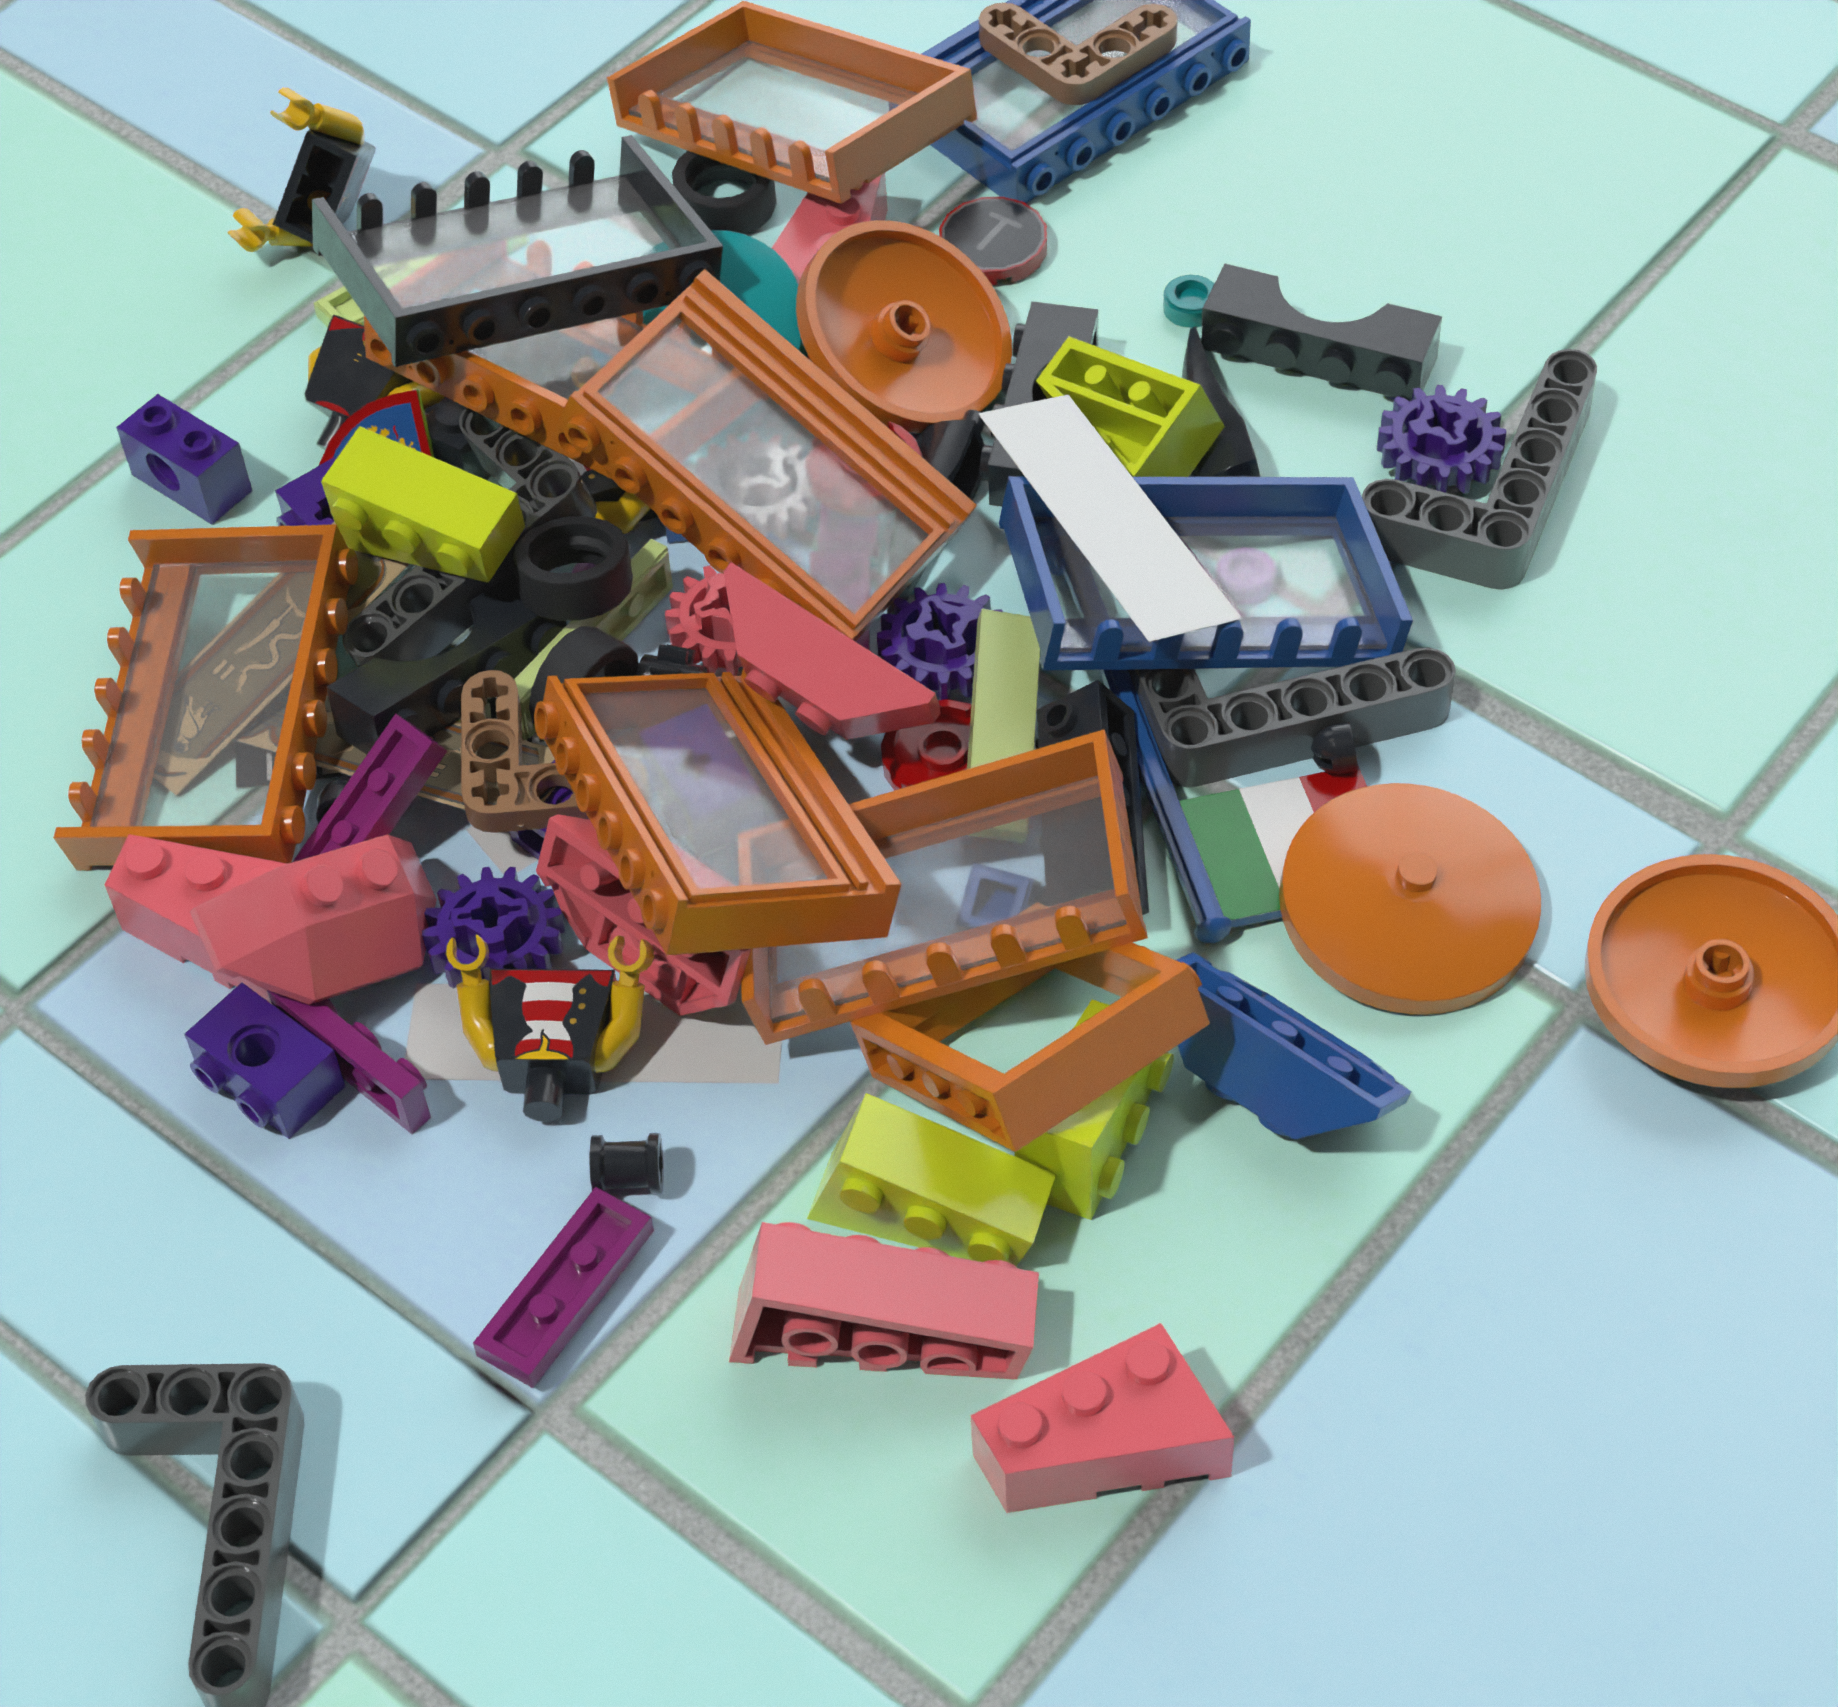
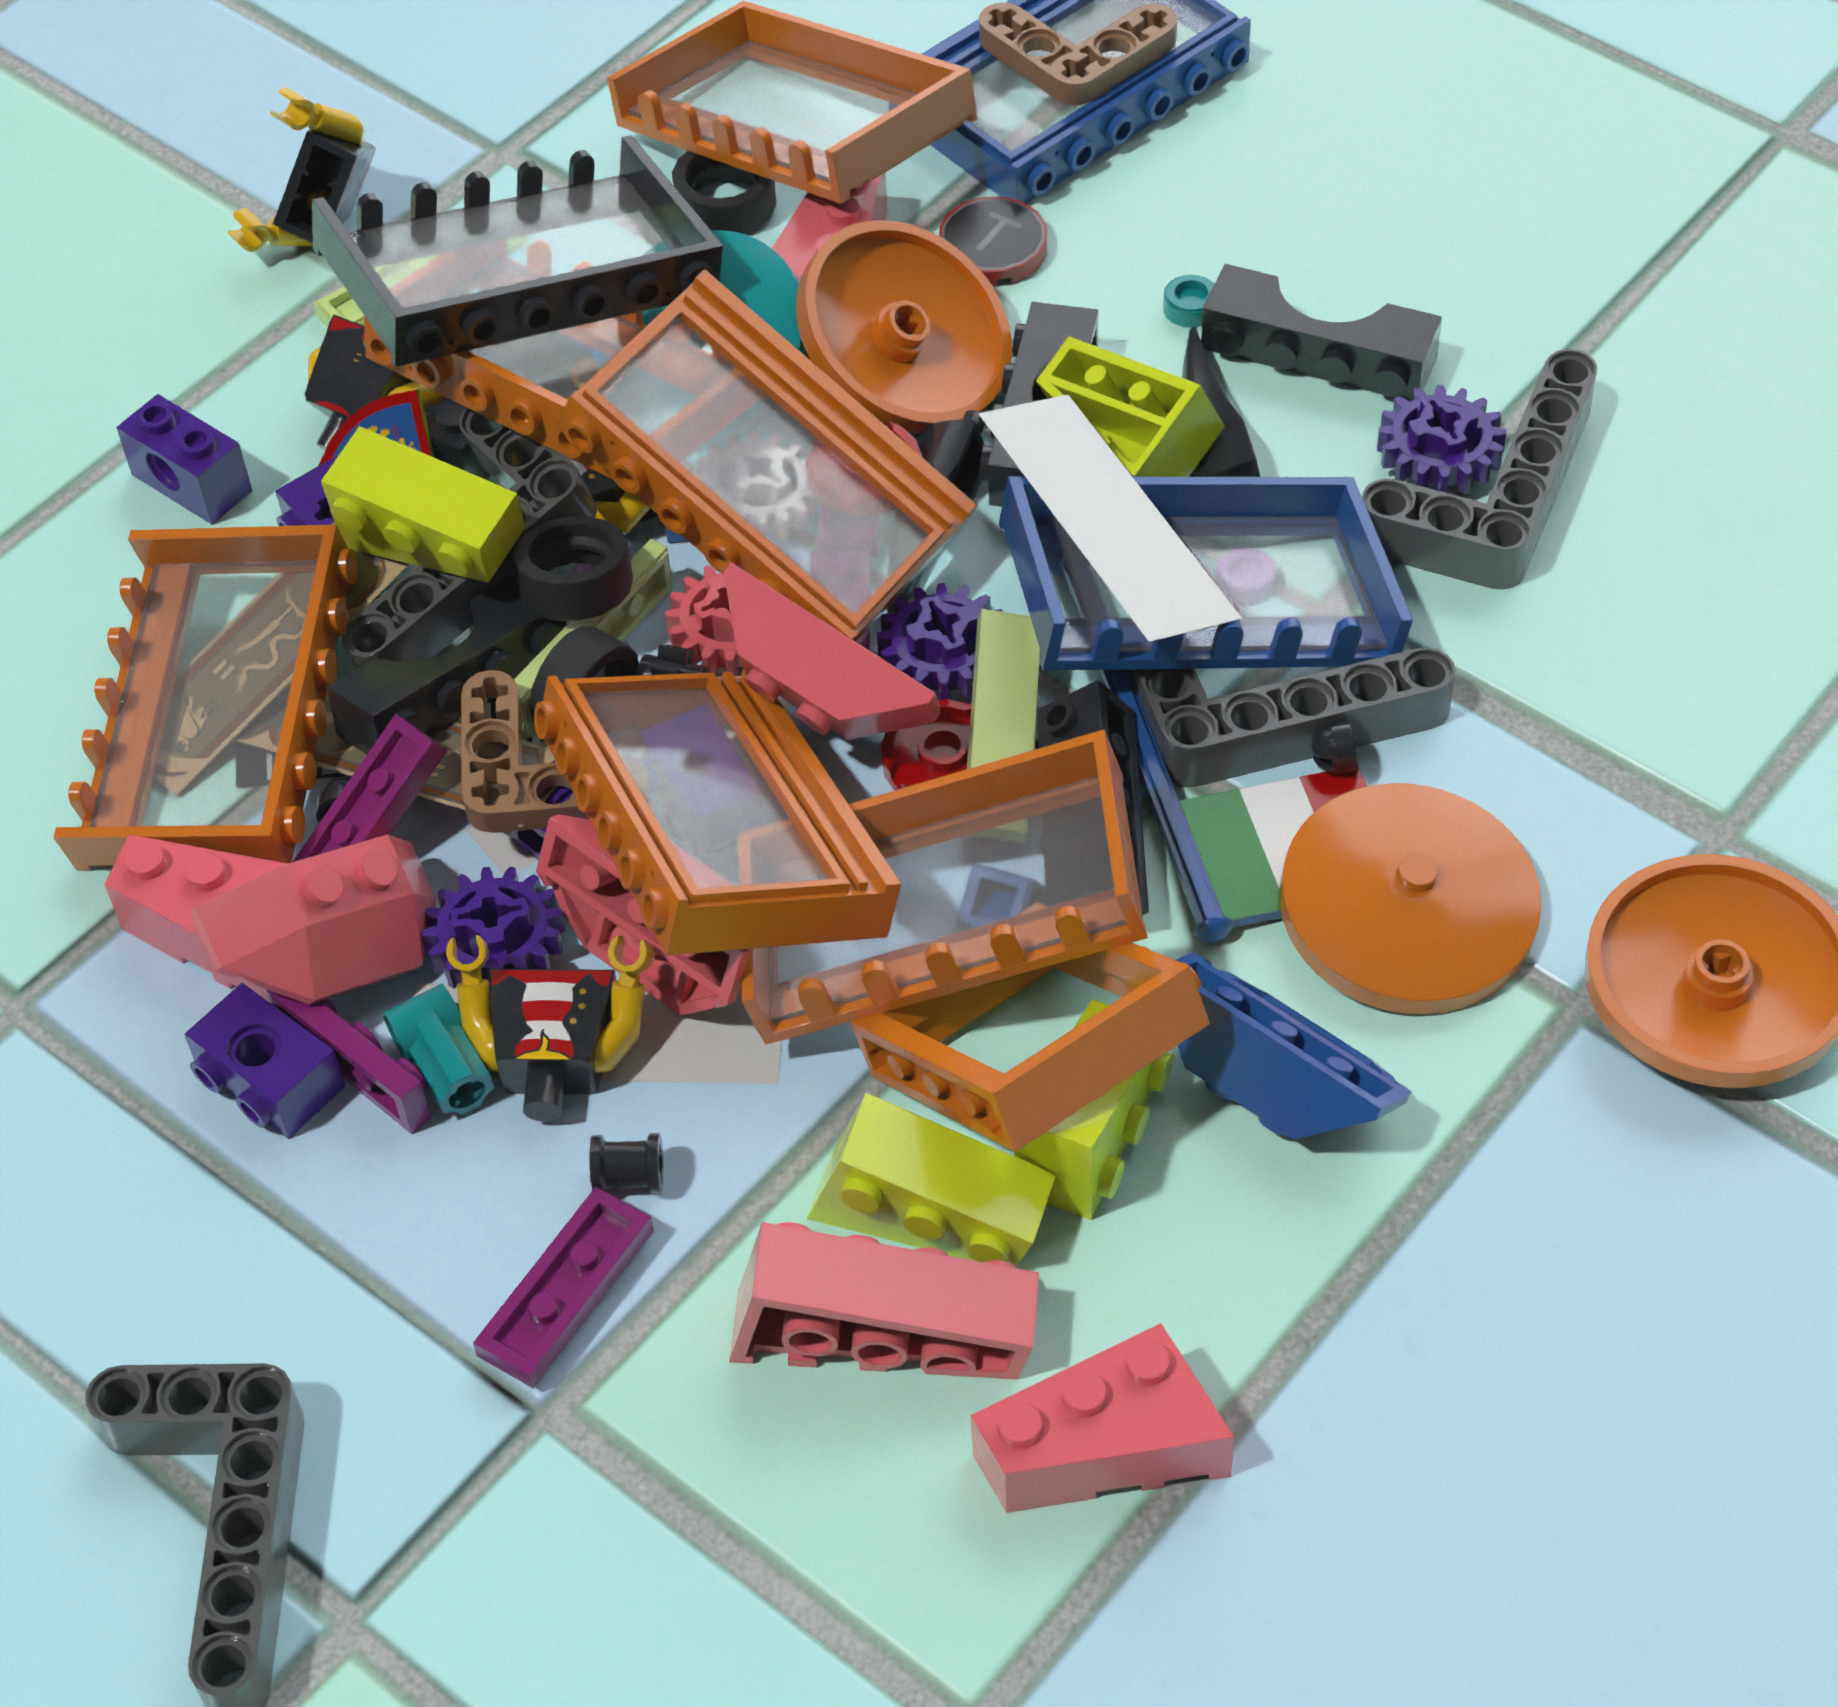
(432, 1036): none -> teal piece

